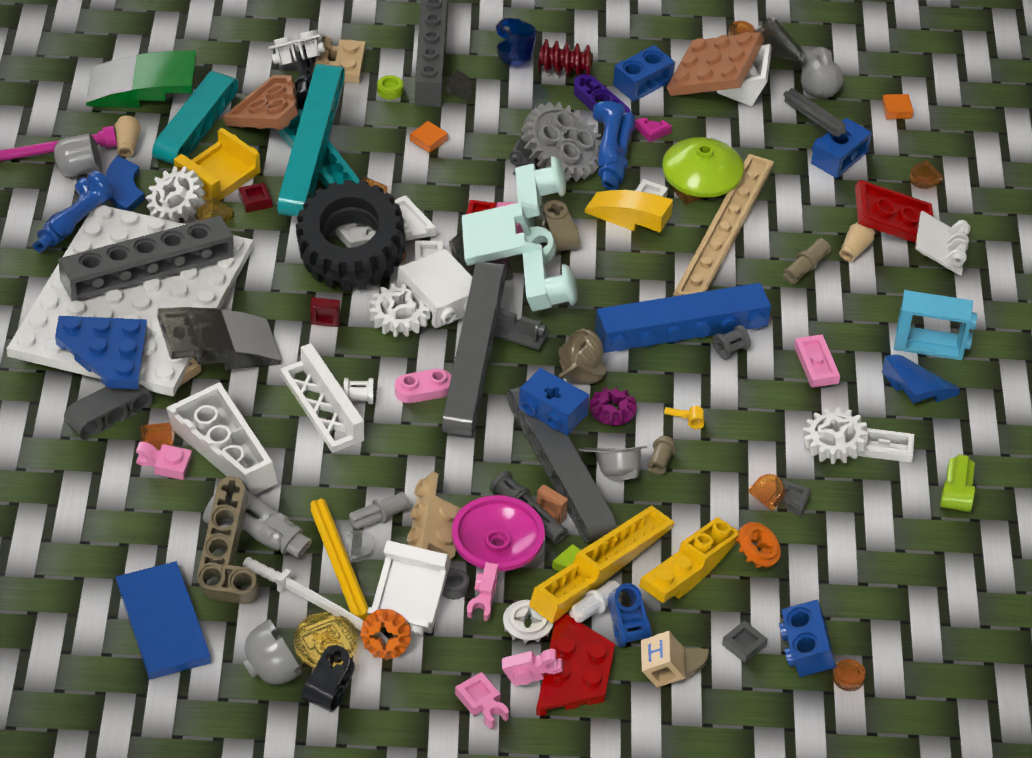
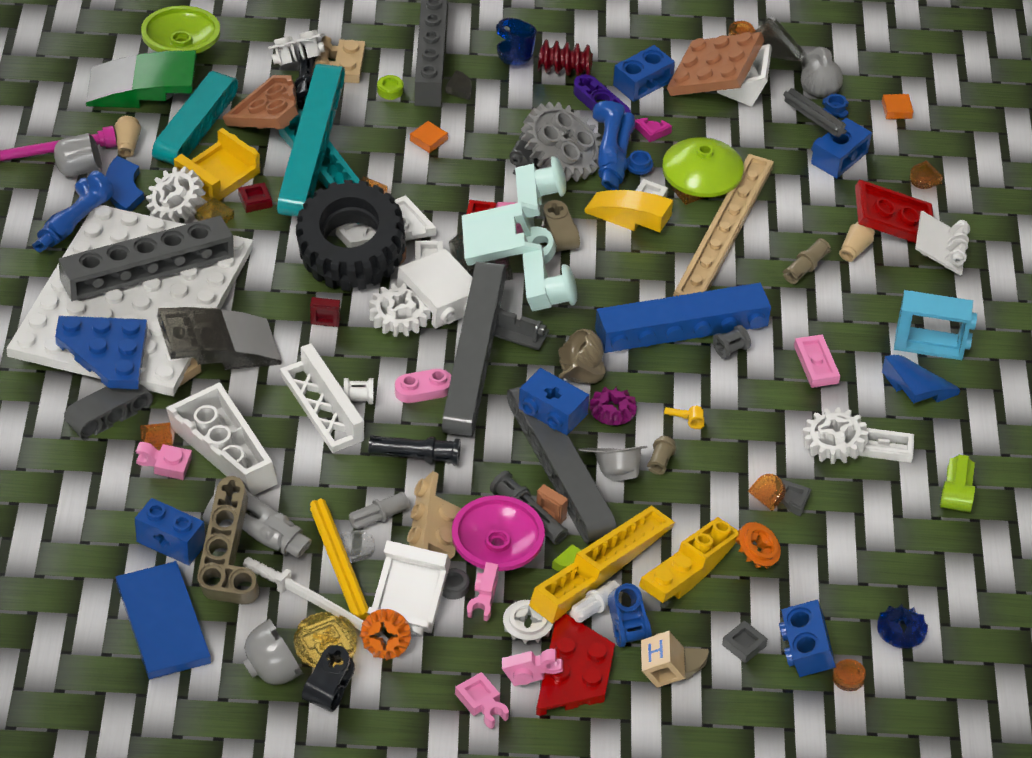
(170, 531): none -> blue brick
(180, 29): none -> lime dish
(427, 449): none -> black pin
(640, 162): none -> blue plate
(836, 105): none -> blue plate
(893, 633): none -> clear blue gear

